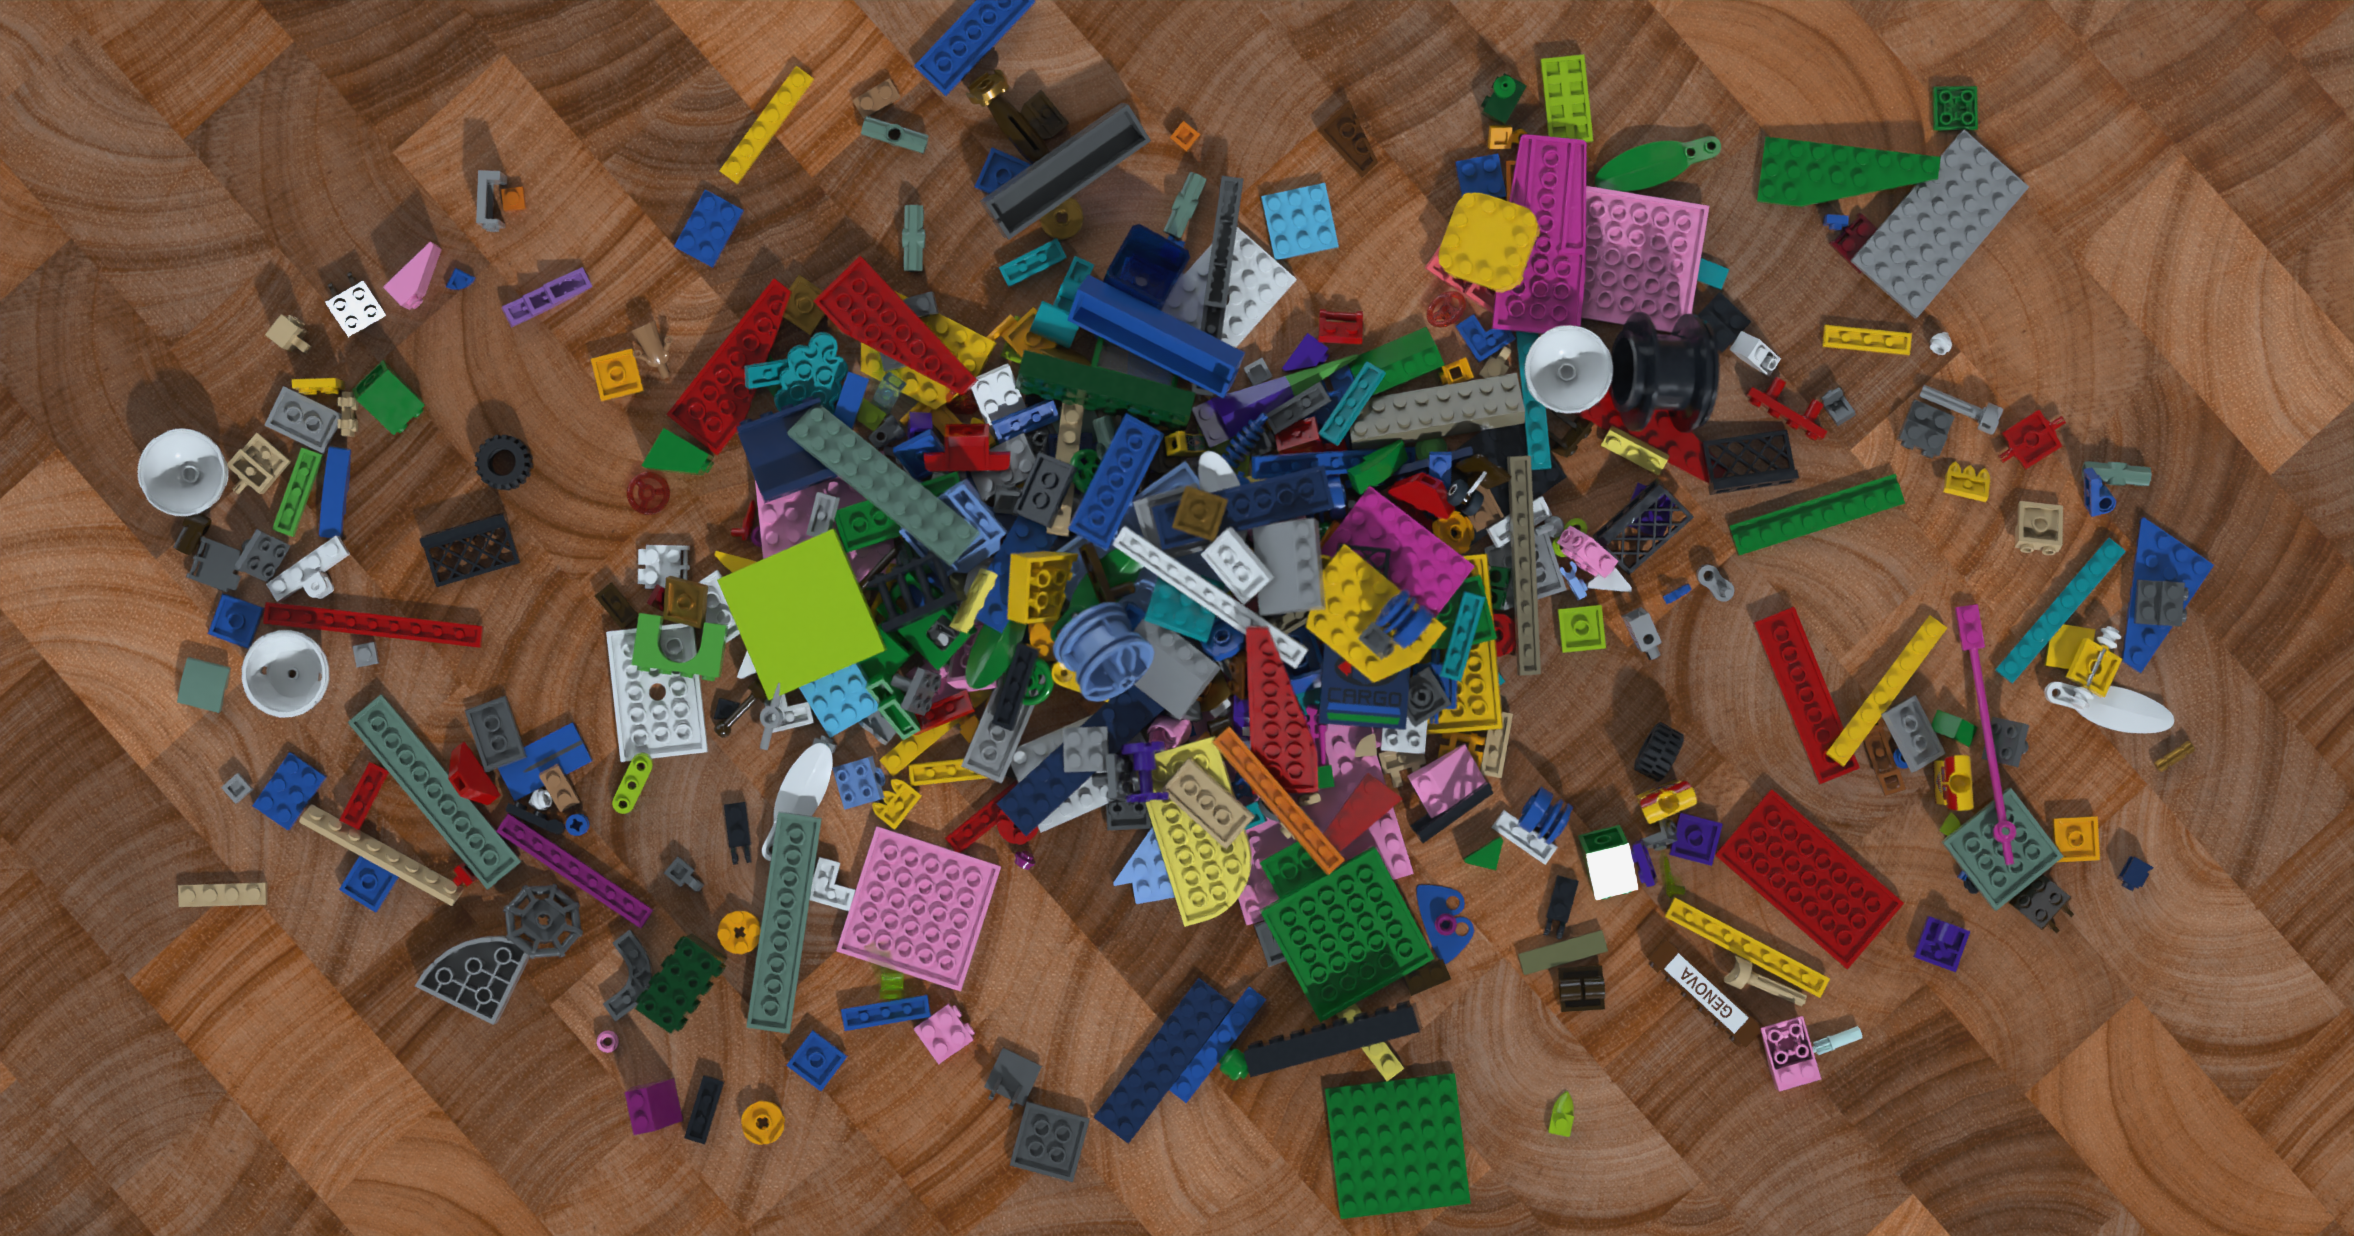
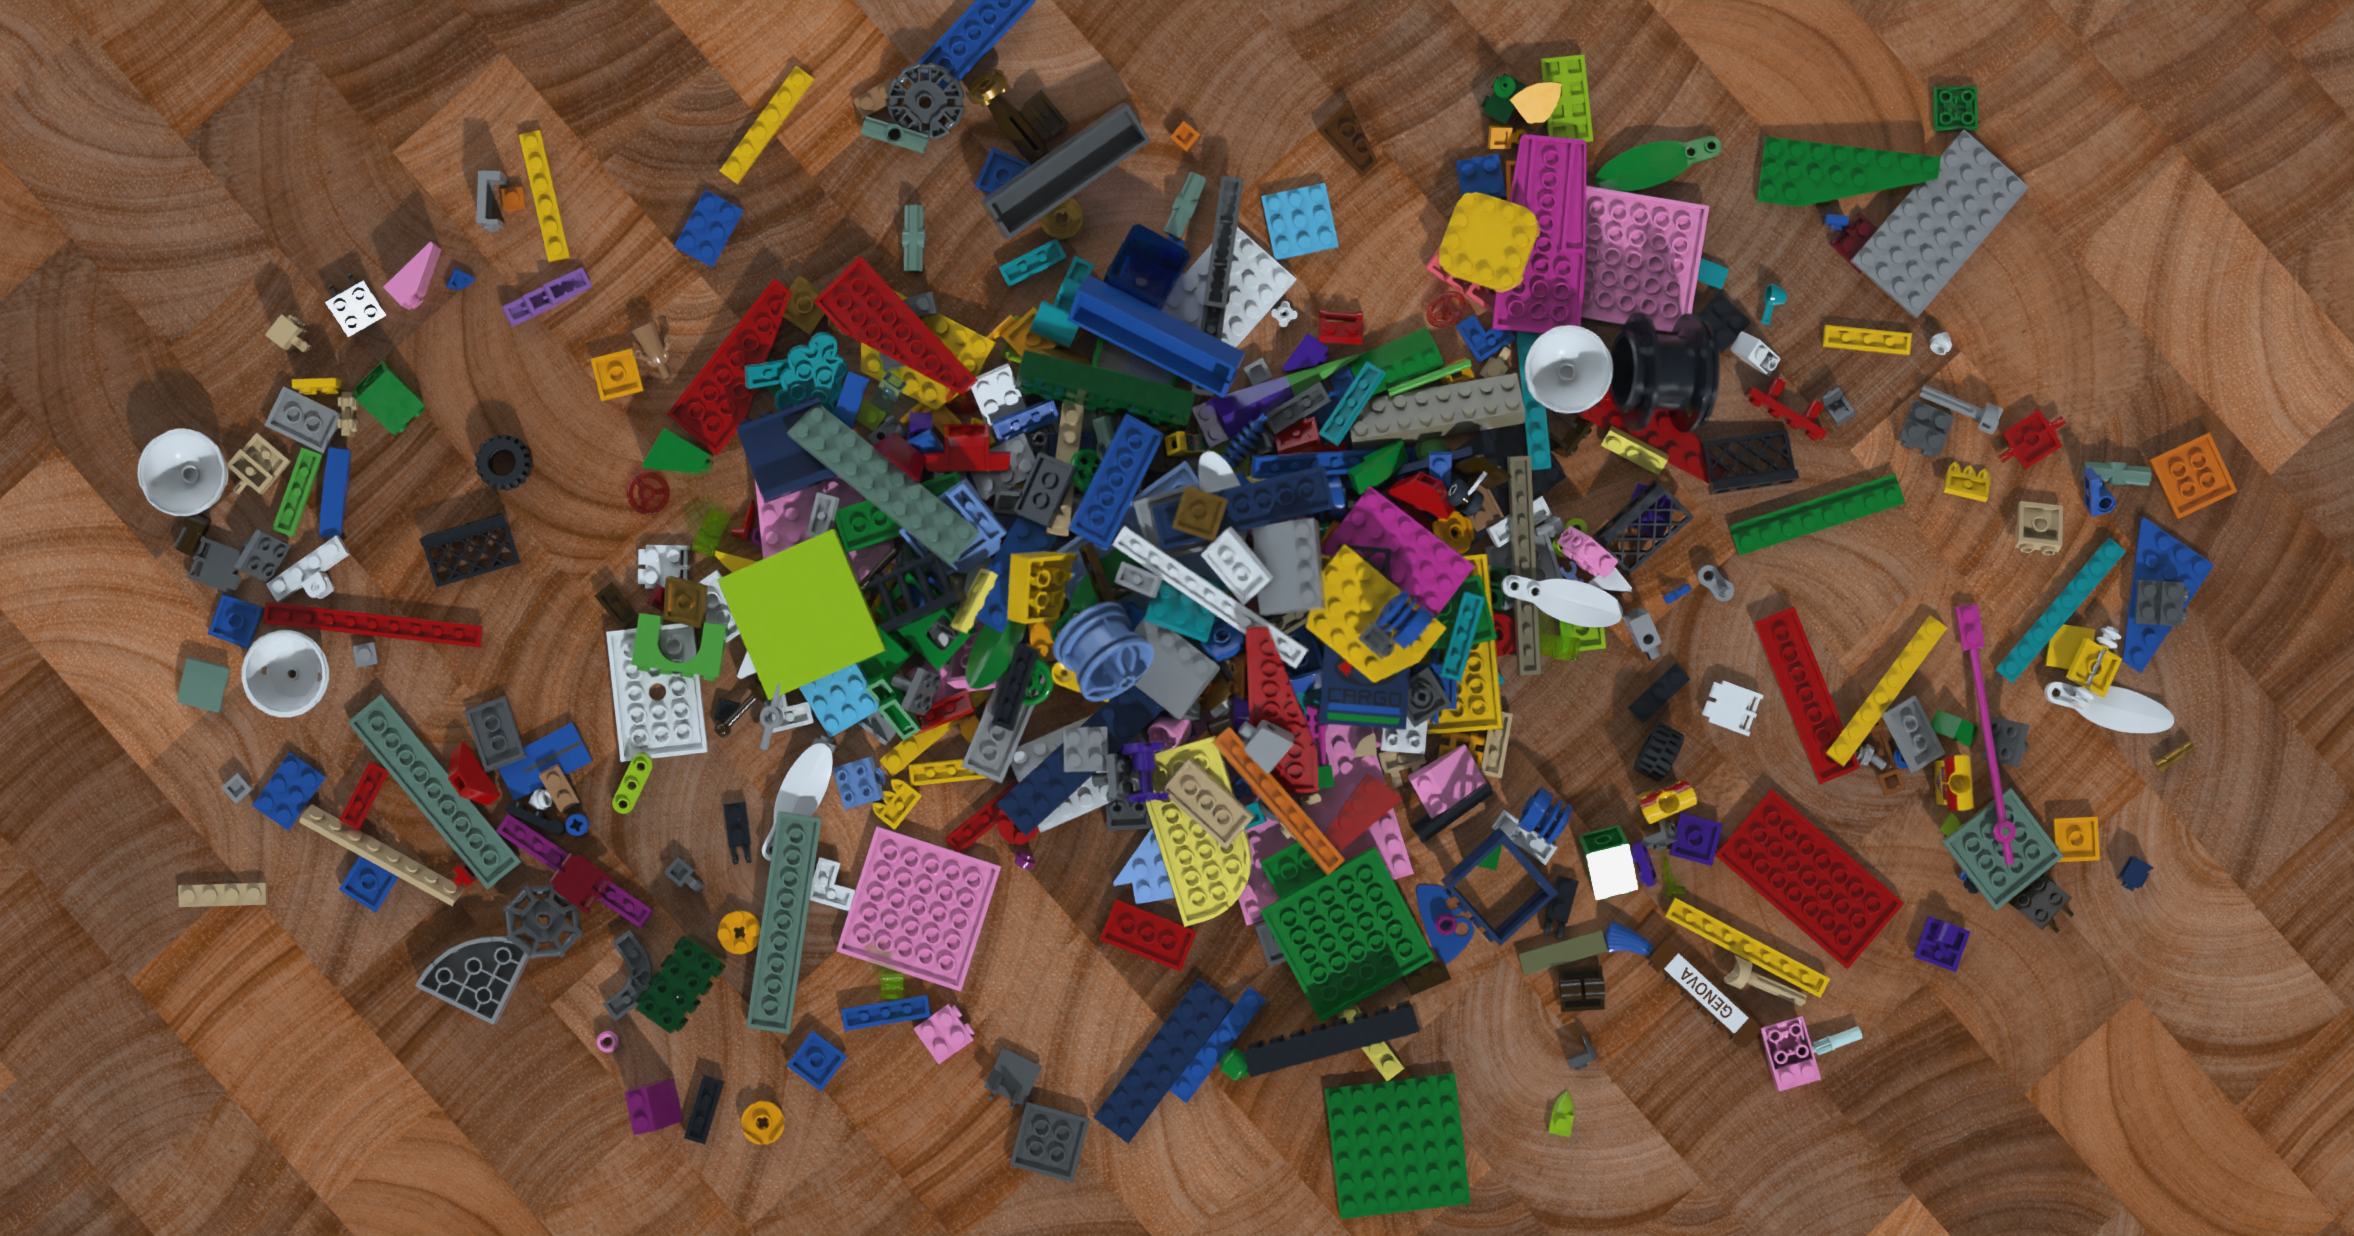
(544, 196): none -> yellow plate
(580, 881): none -> dark red plate
(710, 533): none -> clear neon green plate
(902, 455): none -> dark red slope
(931, 89): none -> dark grey plate
(1138, 579): none -> light grey hinge
(1148, 935): none -> red plate
(1266, 743): none -> light grey torso
(1290, 314): none -> white plate
(1429, 377): none -> bright green bar
(1524, 912): none -> dark blue window
(1537, 102): none -> shield
(1559, 646): none -> clear neon green plate
(1567, 600): none -> white plant
(1580, 1060): none -> dark grey plate
(1624, 939): none -> blue piece
(1658, 693): none -> black plate
(1731, 706): none -> white plate
(1773, 296): none -> teal bar
(1867, 754): none -> light grey plate
(2192, 475): none -> orange plate

